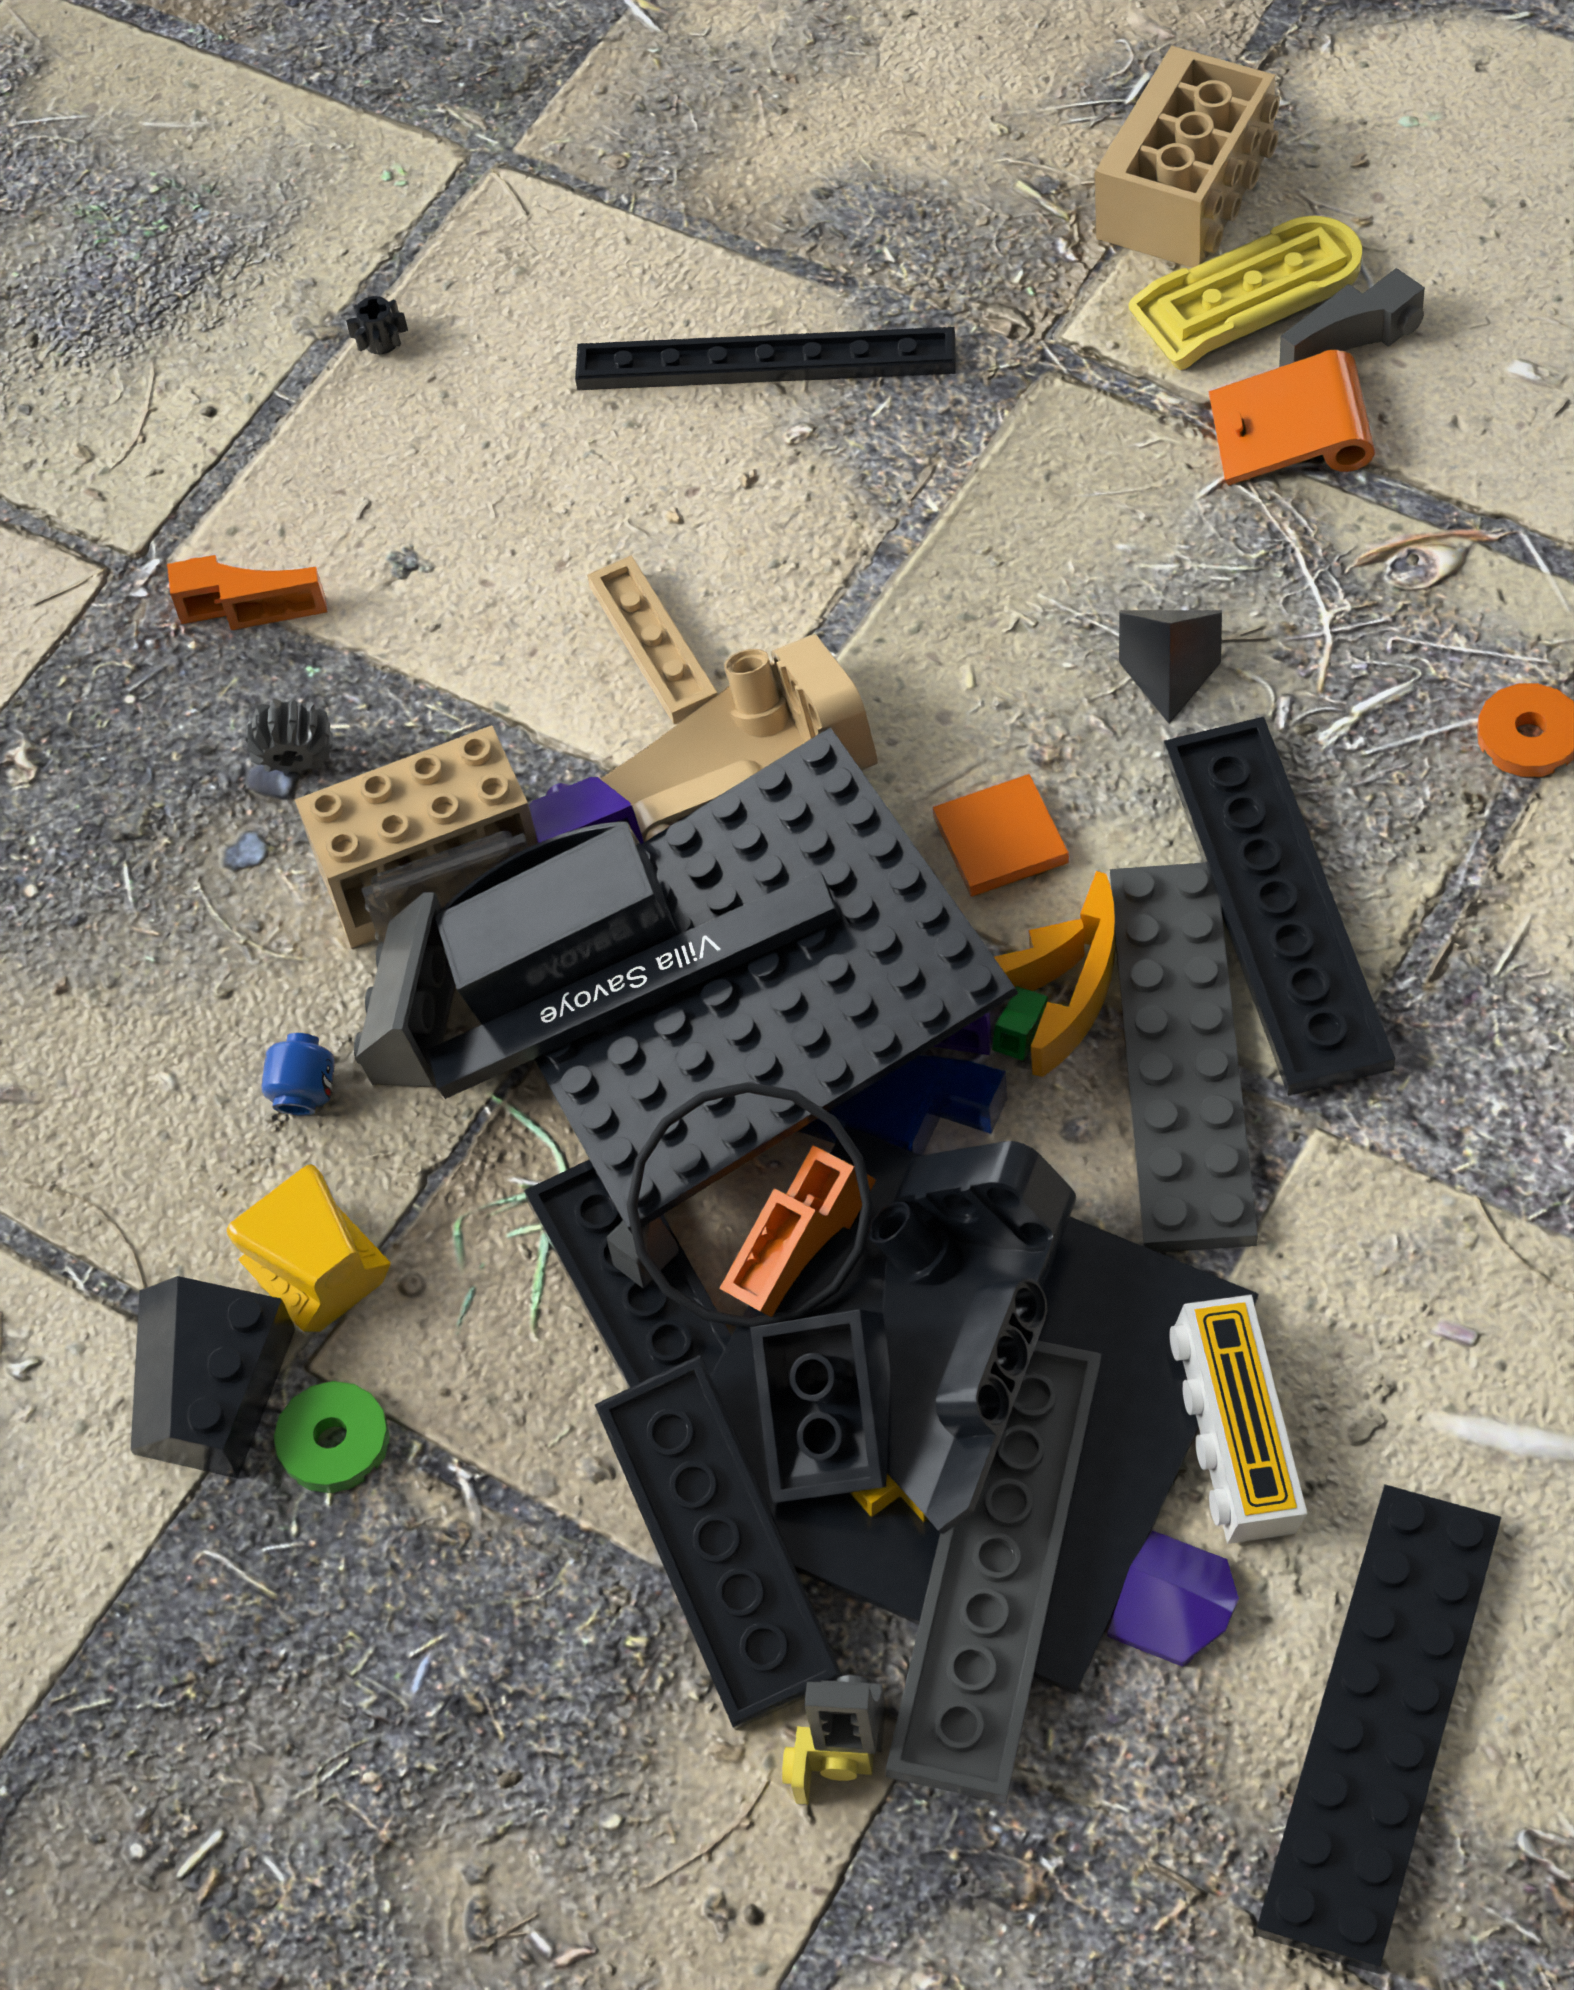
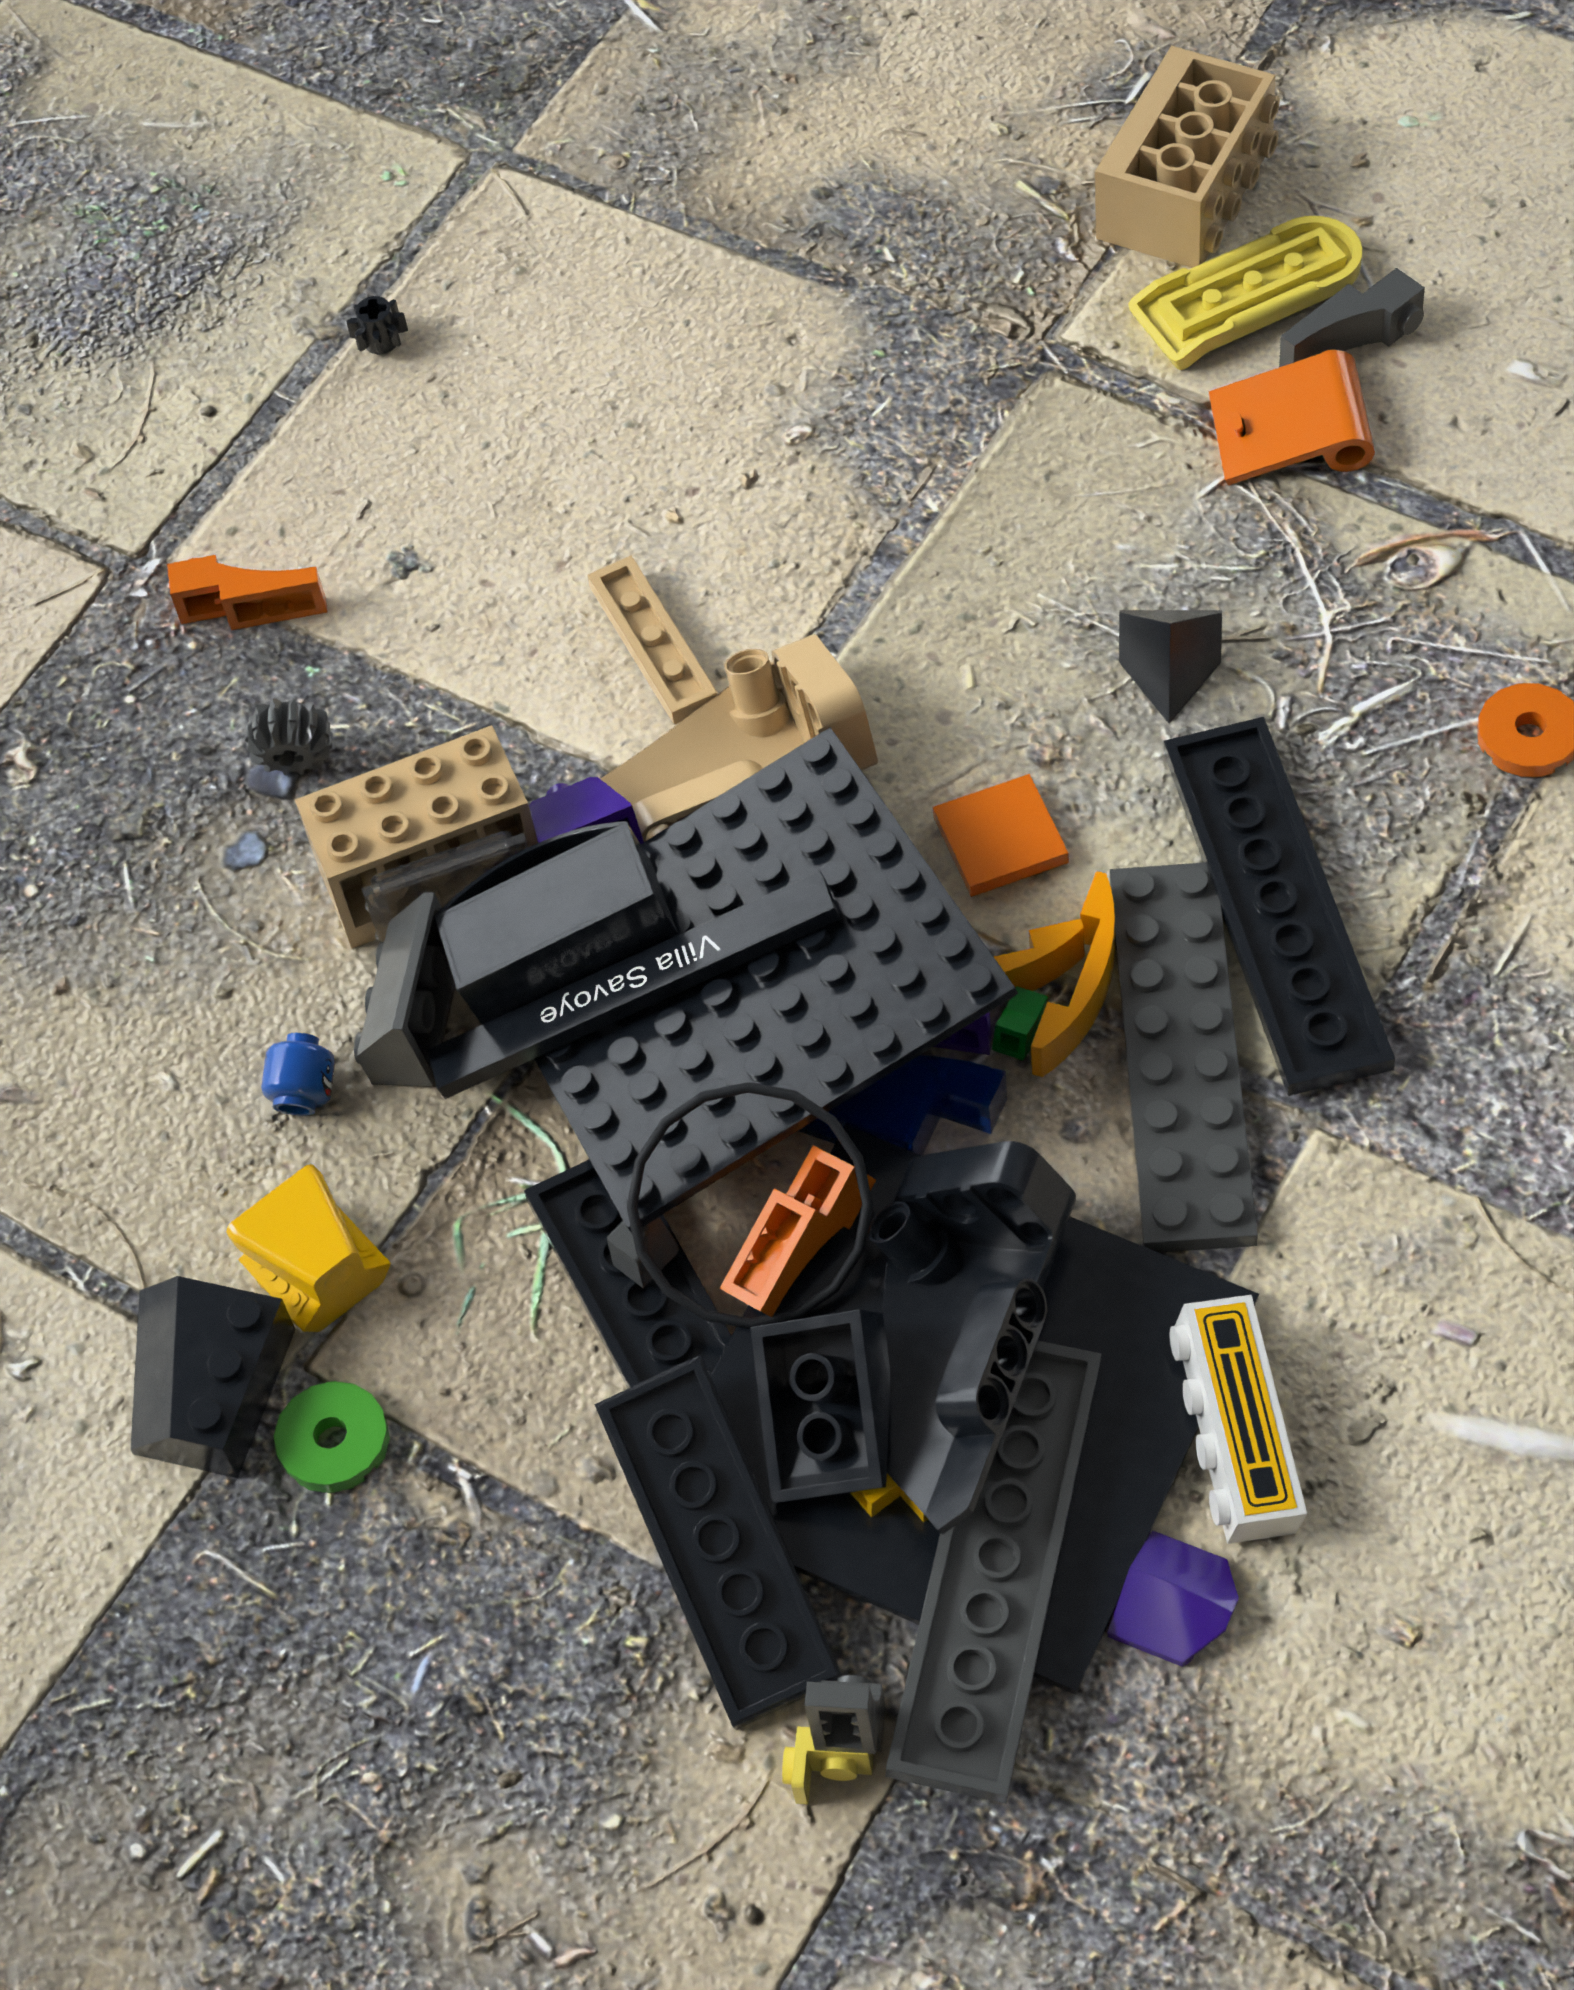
(766, 358): black tile -> none
(1379, 1730): black plate -> none

